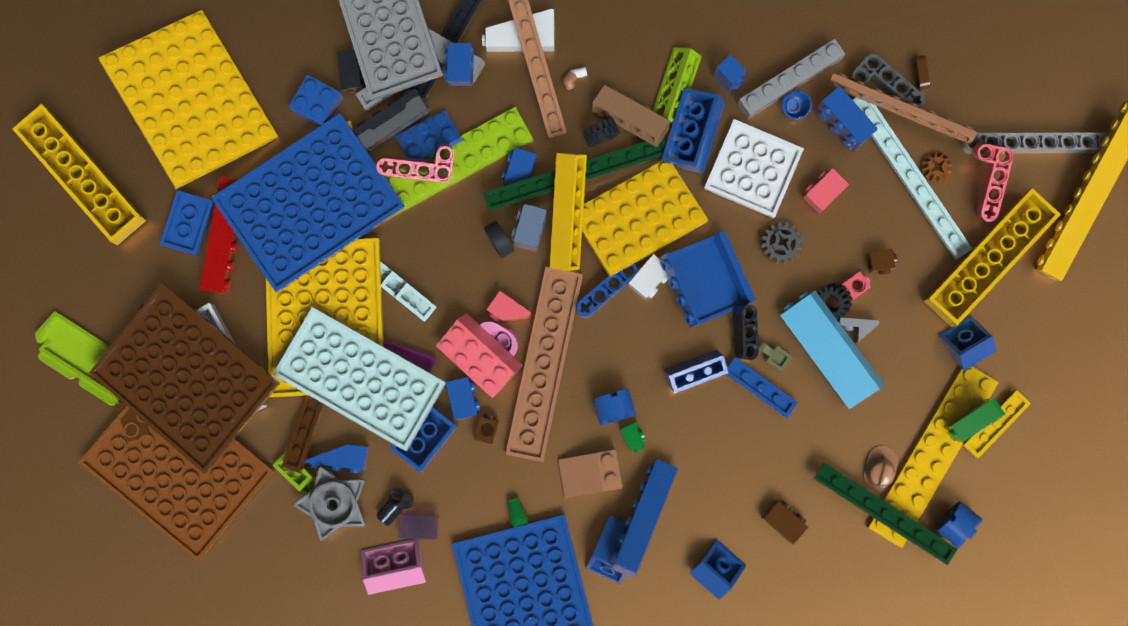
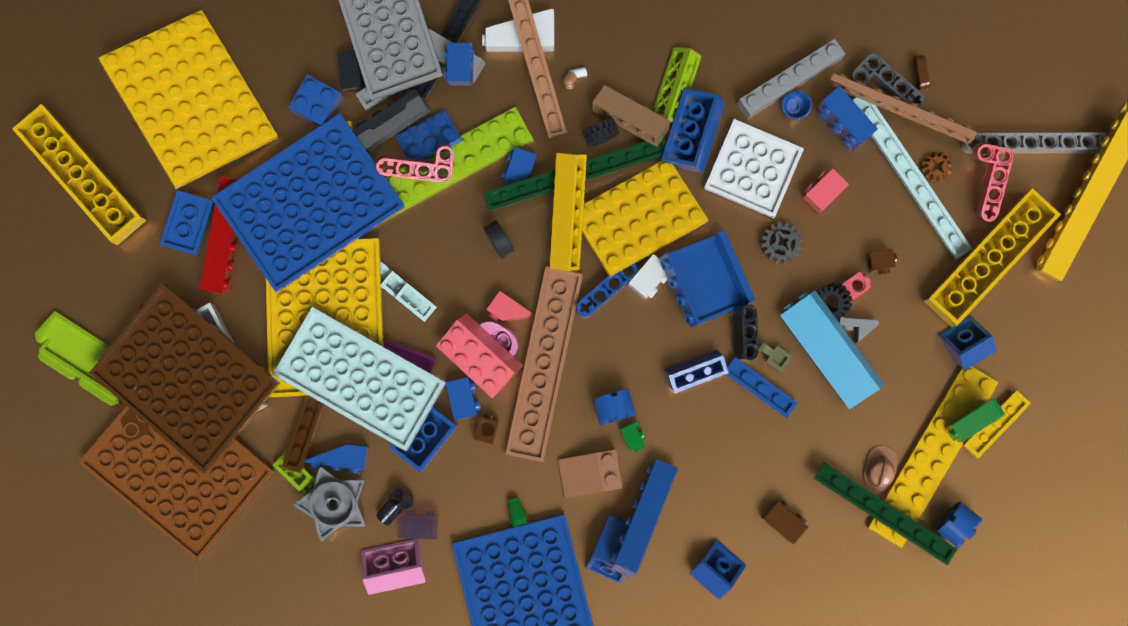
(530, 227): sand blue brick -> none
(729, 74): blue brick -> none

